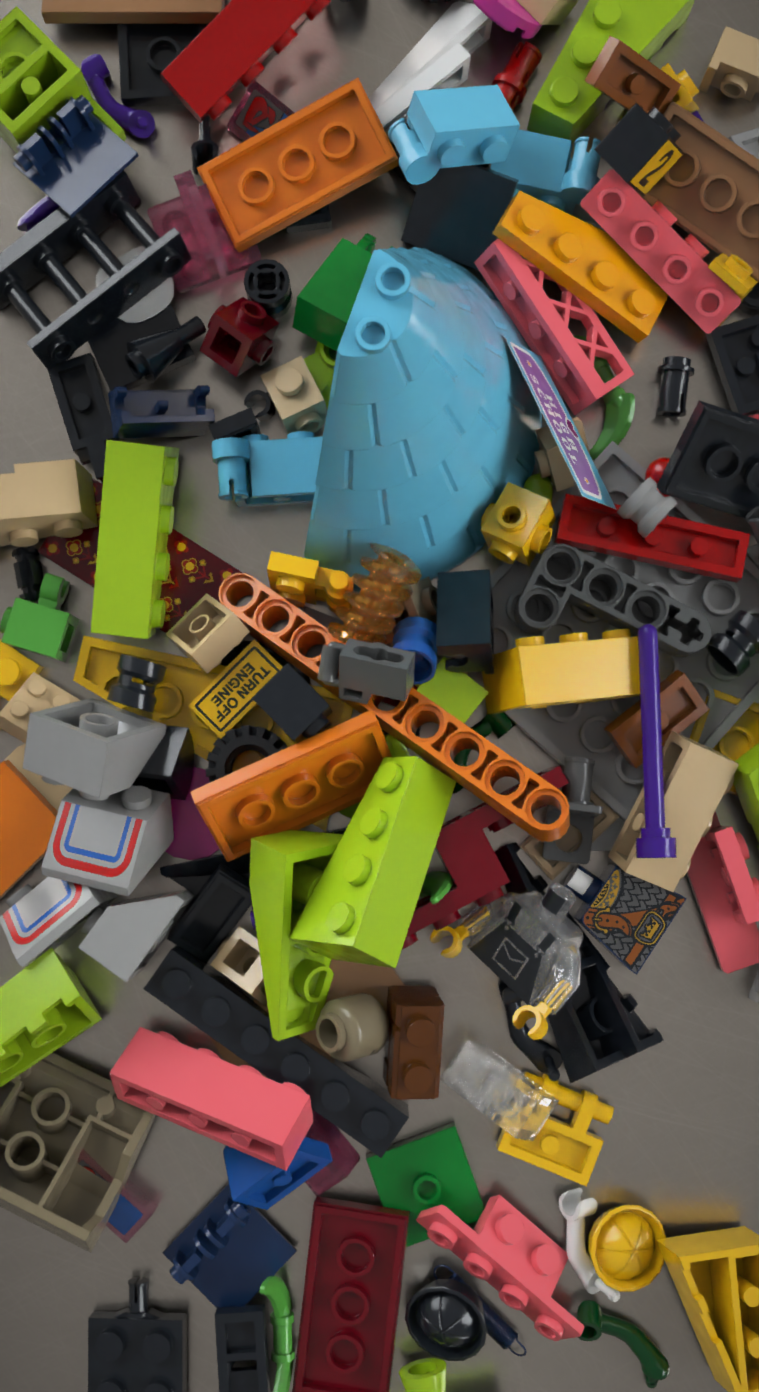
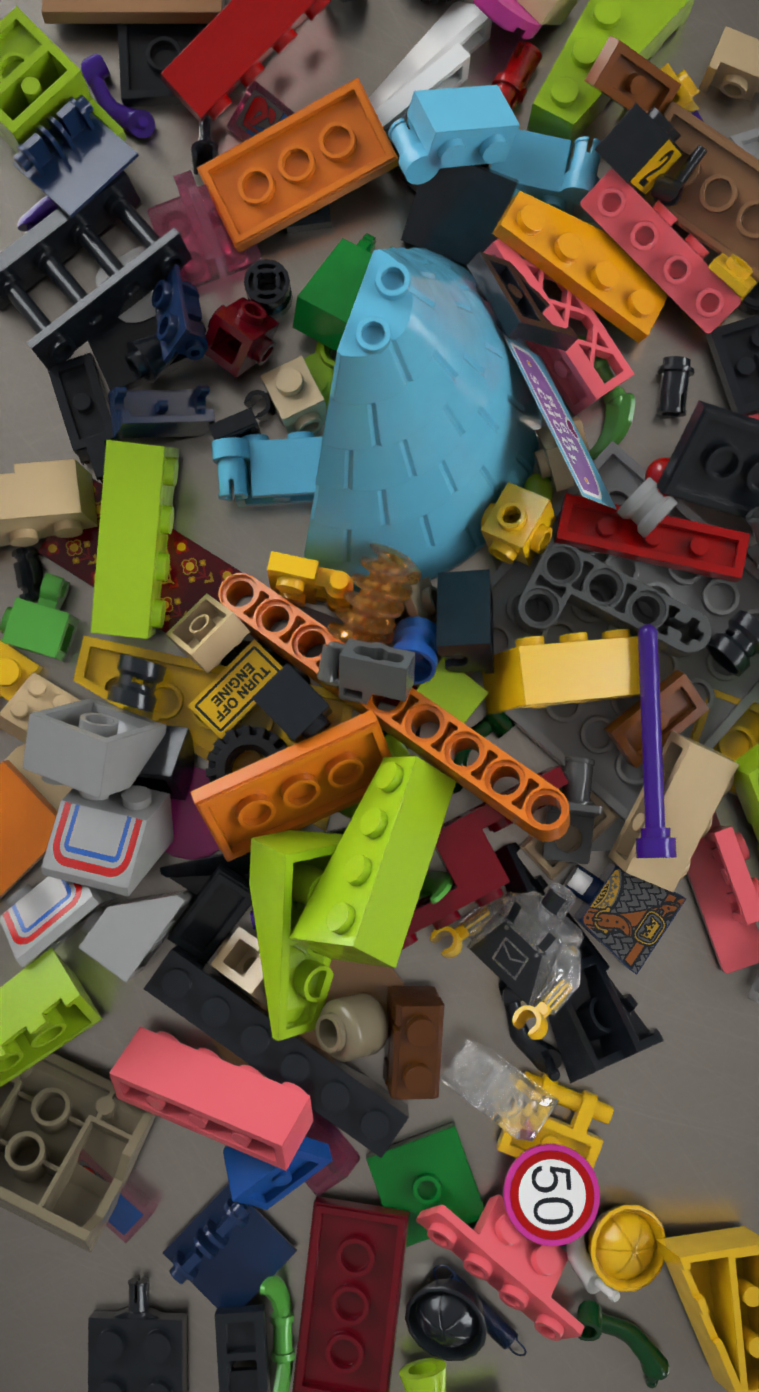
(179, 317): none -> dark blue hinge
(516, 303): none -> black wing
(551, 1194): none -> piece
(670, 190): none -> black hand

